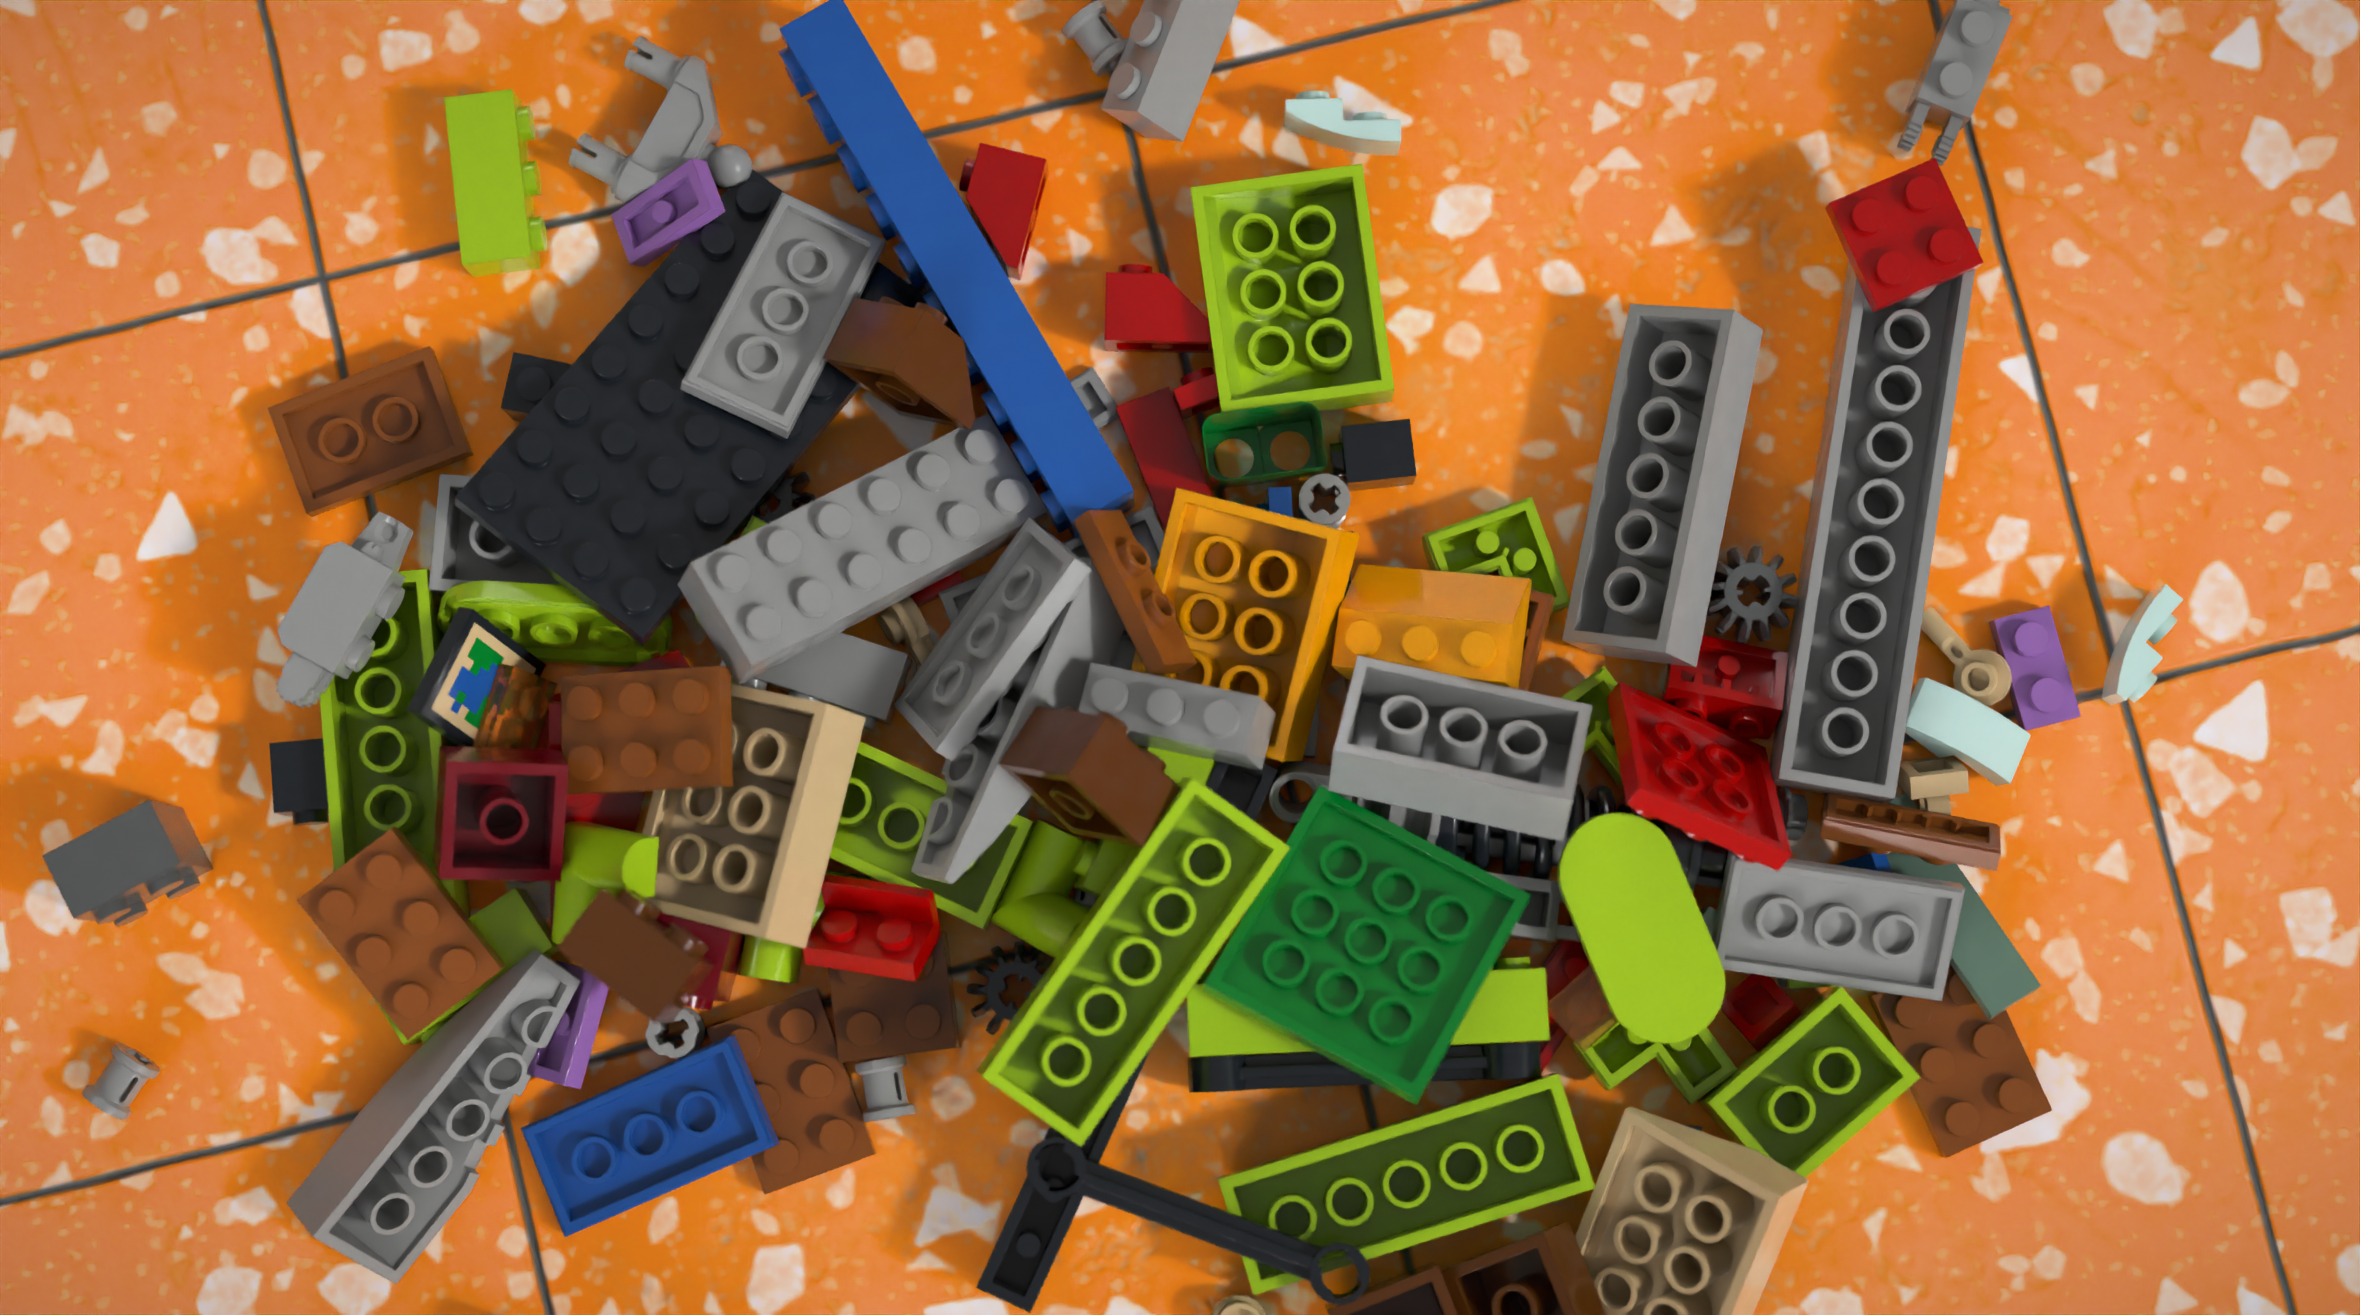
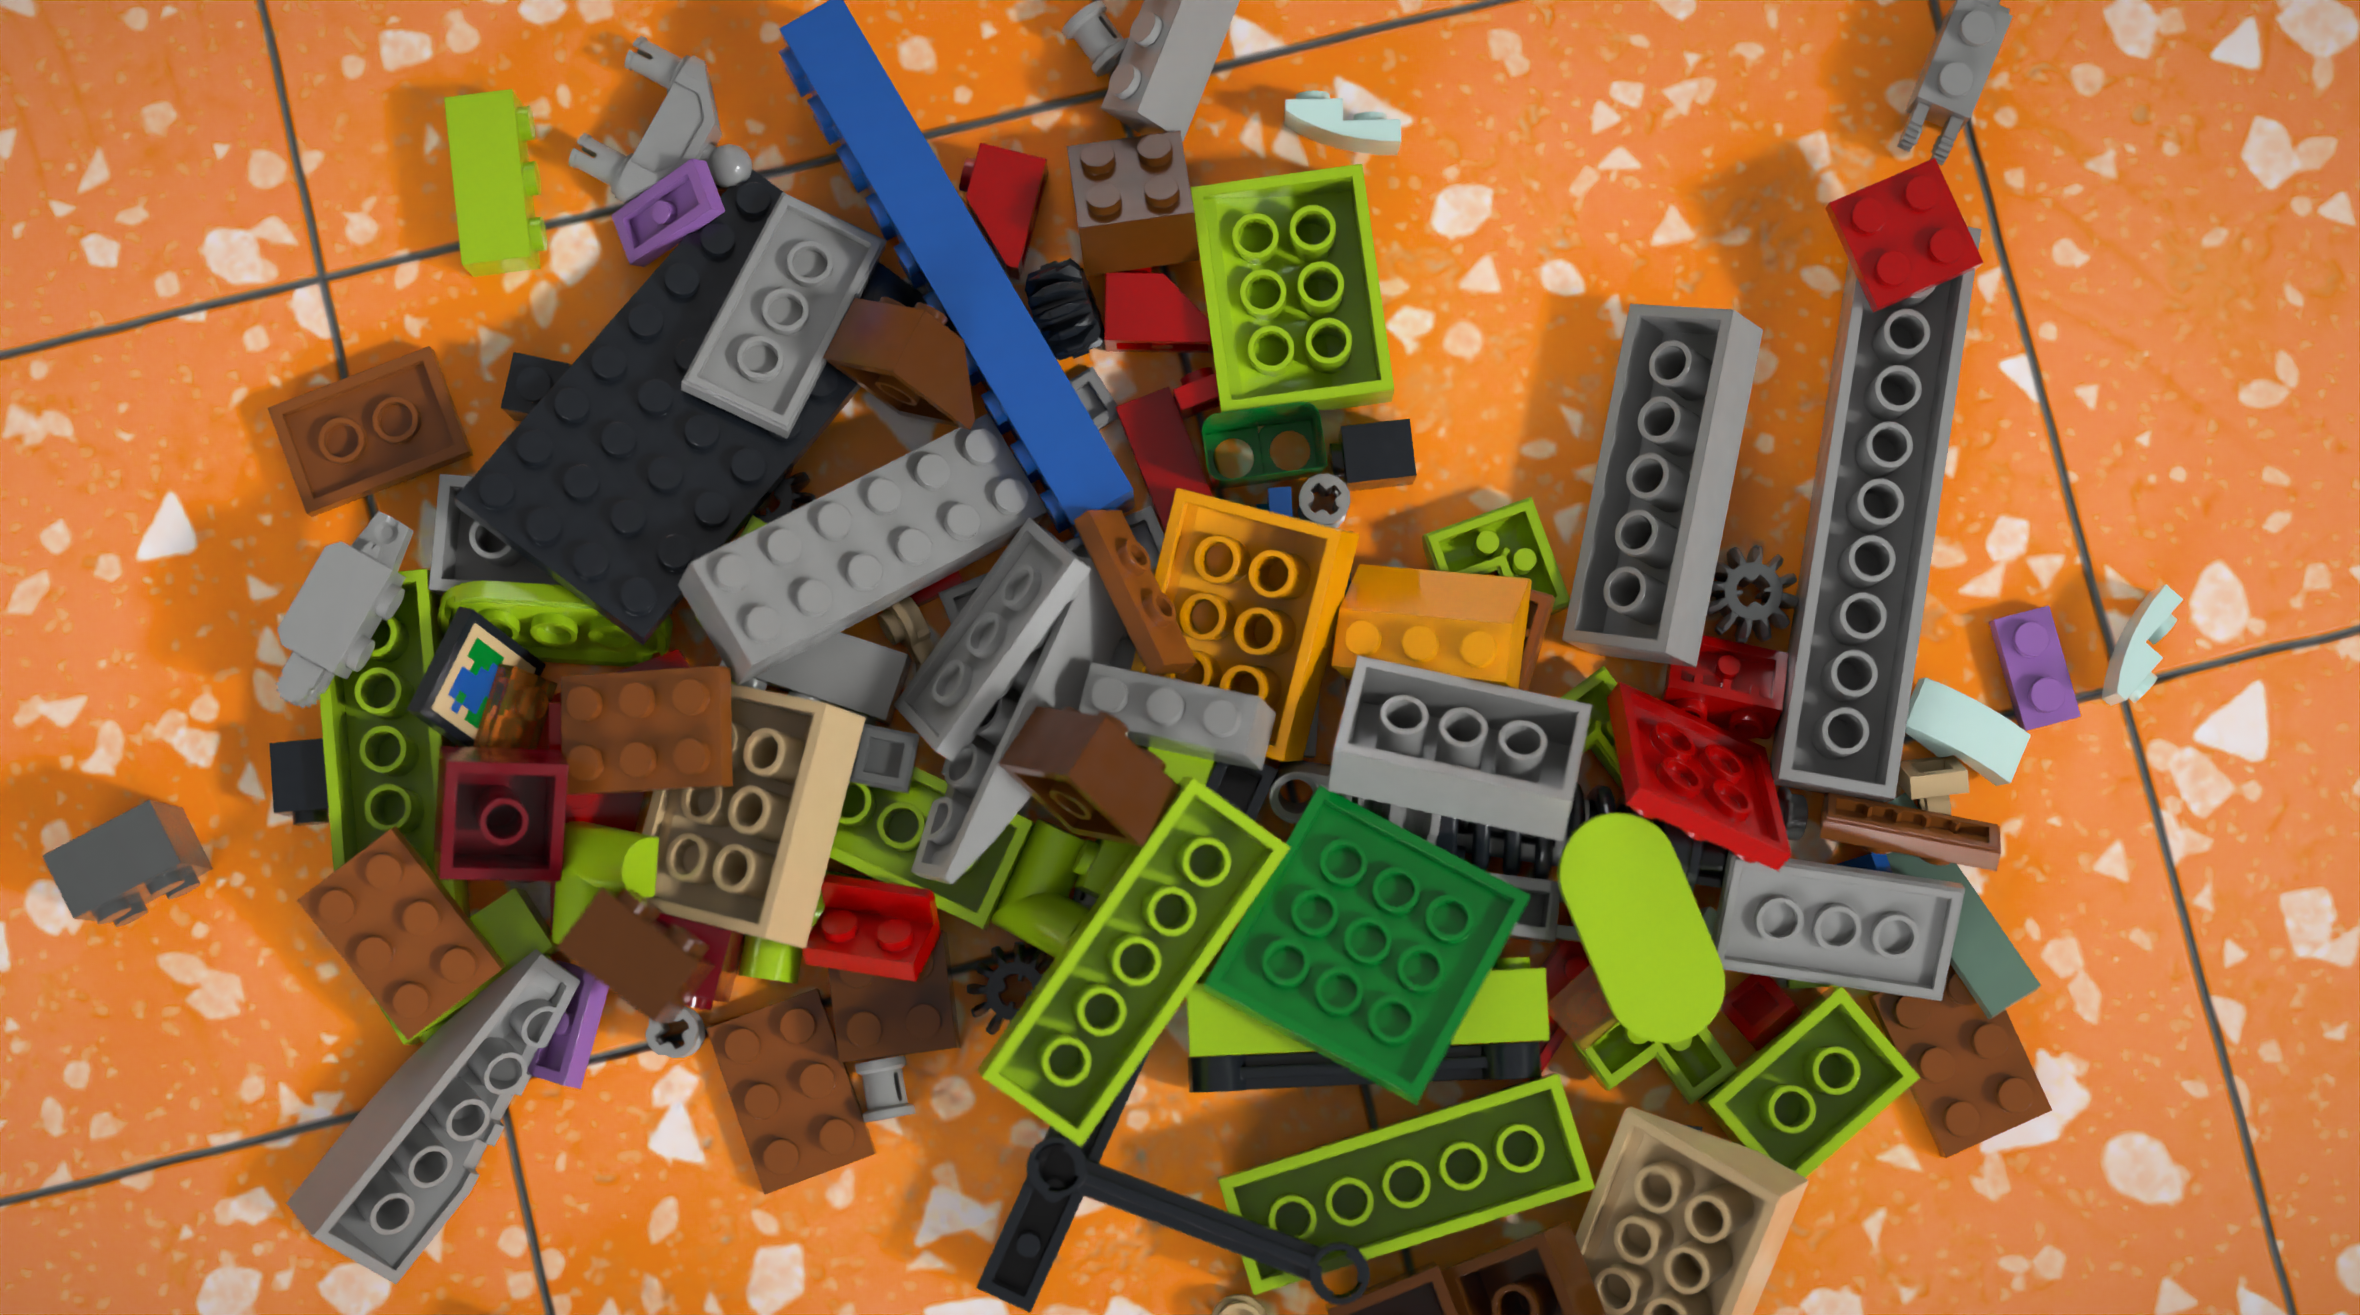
(121, 1081): light grey bush -> none
(650, 1135): blue tile -> none
(885, 759): none -> dark grey tile
(1065, 309): none -> black gear
(1133, 203): none -> reddish brown brick
(1977, 672): tan plate -> none

